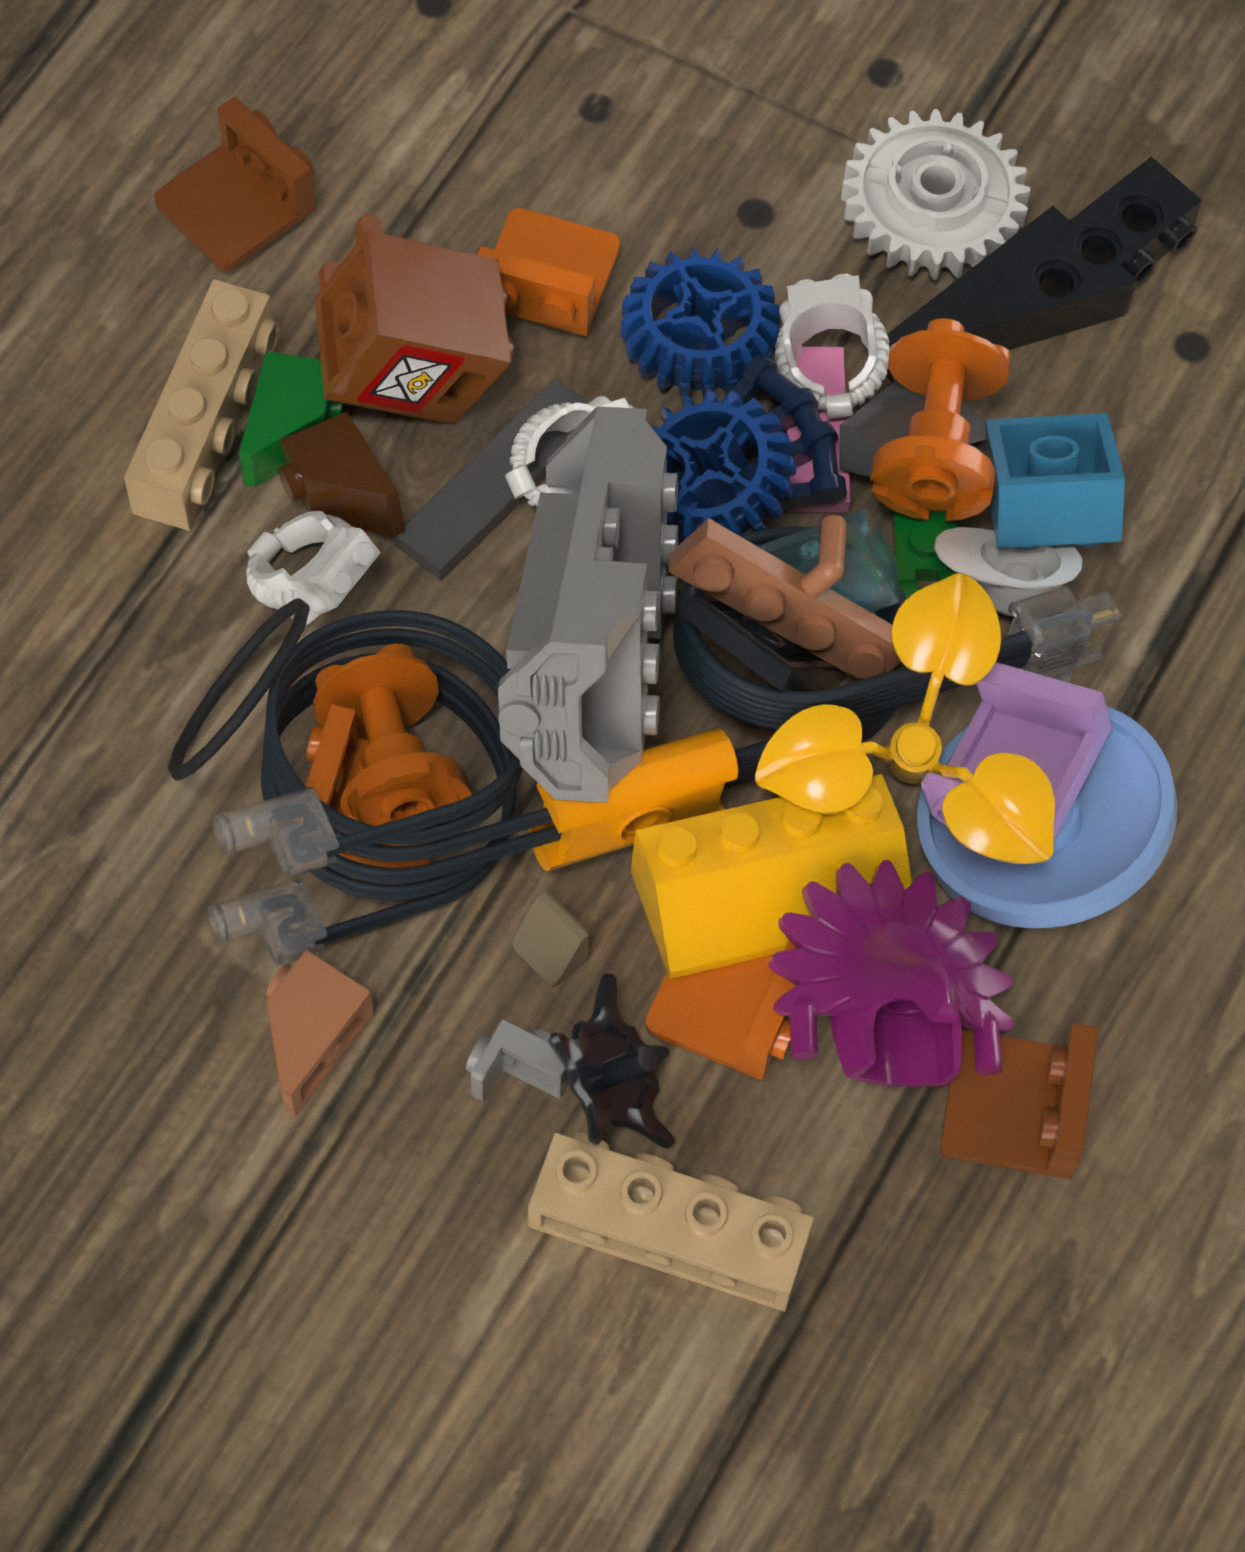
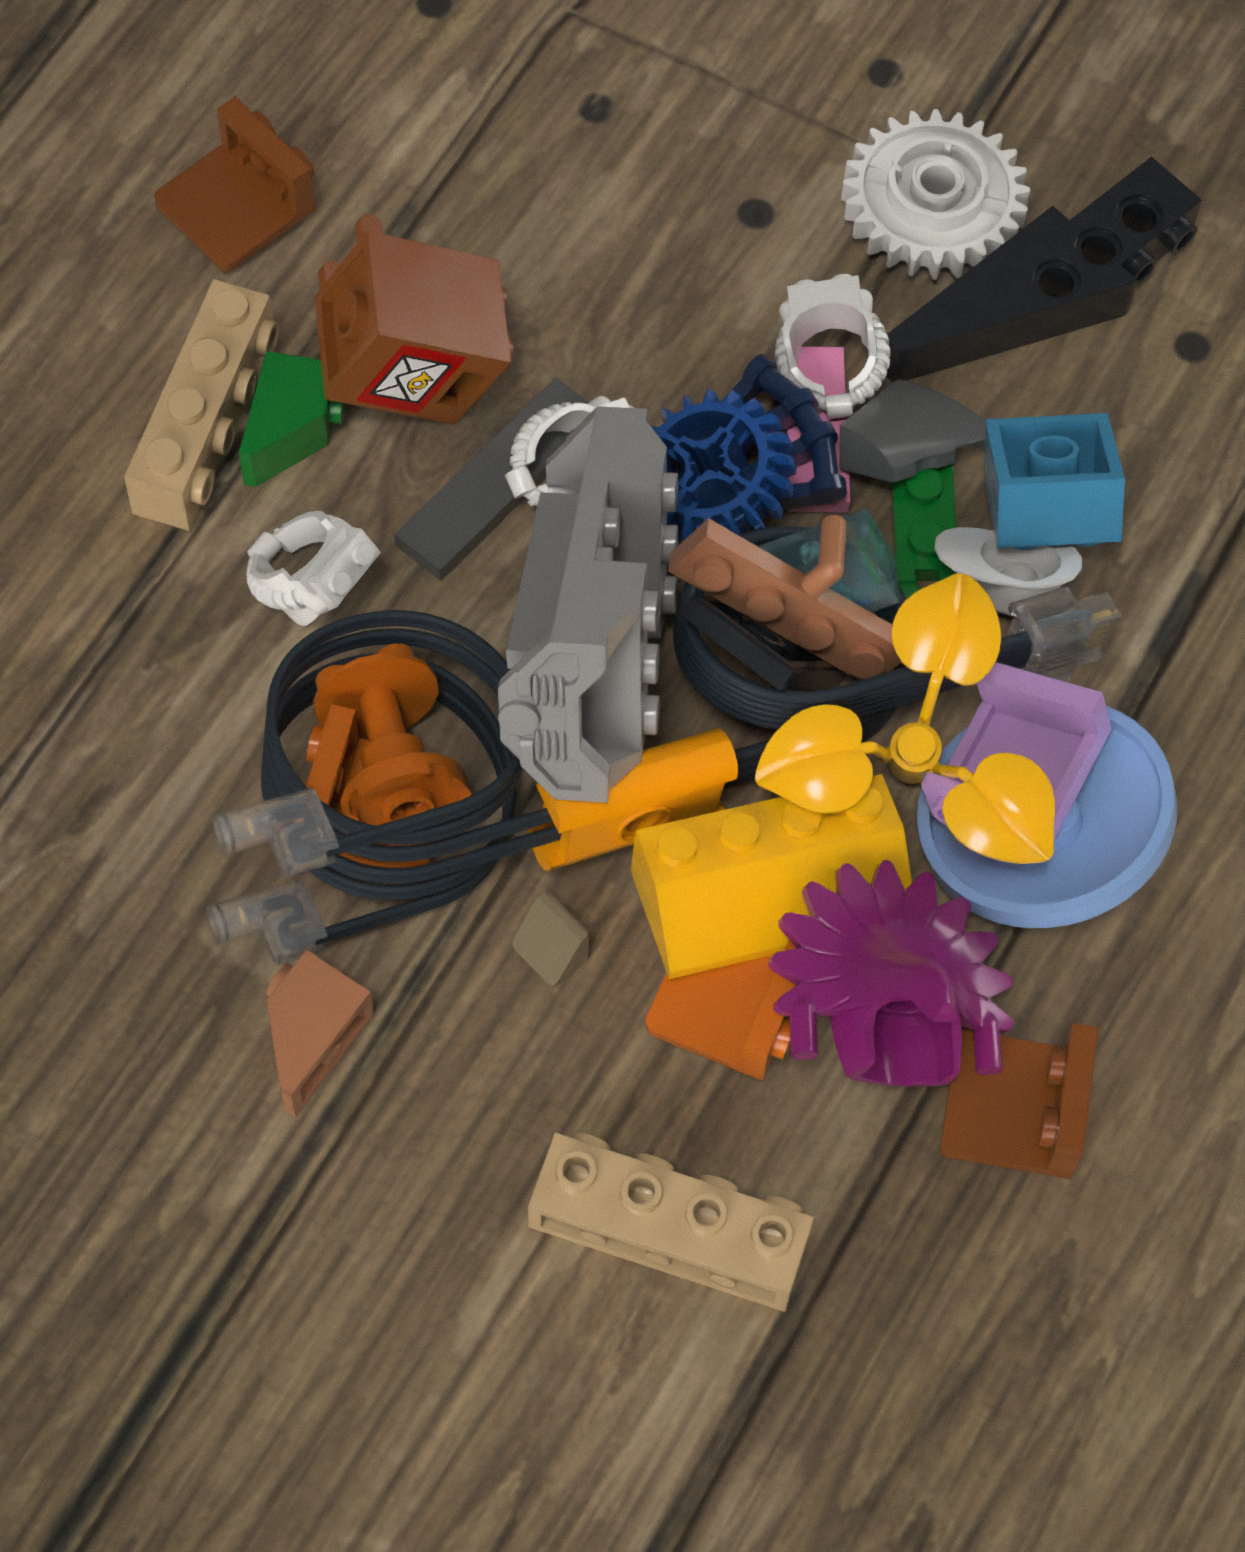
(175, 767): black piece -> none
(339, 474): reddish brown slope -> none
(518, 1054): light grey bracket -> none
(553, 269): orange bracket -> none
(612, 1070): black piece -> none
(712, 304): blue gear -> none
(934, 462): orange piece -> none

